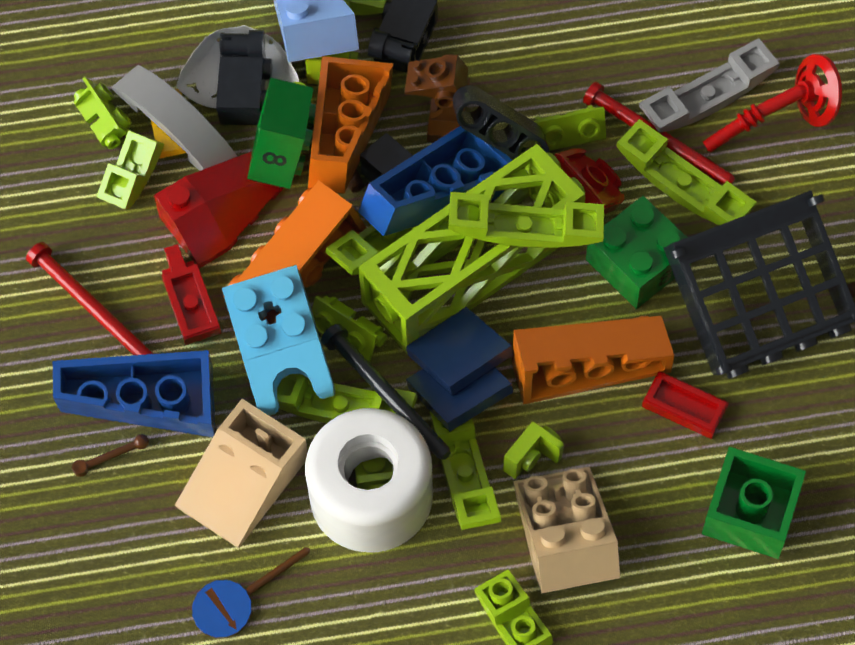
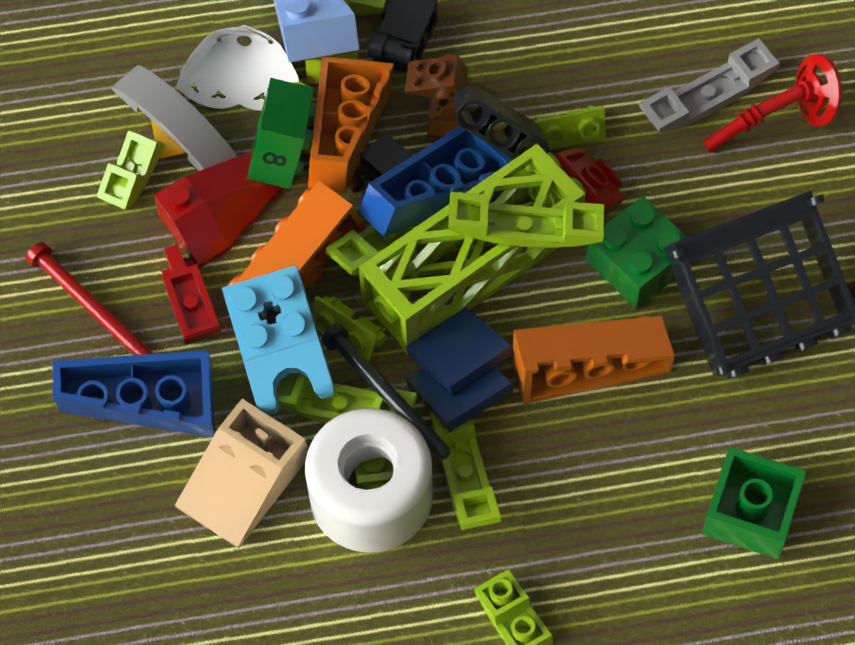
(81, 467): reddish brown hinge -> none
(96, 102): lime hinge -> none
(225, 606): blue piece -> none
(242, 77): black hinge -> none
(528, 449): lime bracket -> none
(567, 530): tan slope -> none
(595, 95): red bar -> none
(680, 179): lime slope -> none
(685, 404): red tile -> none

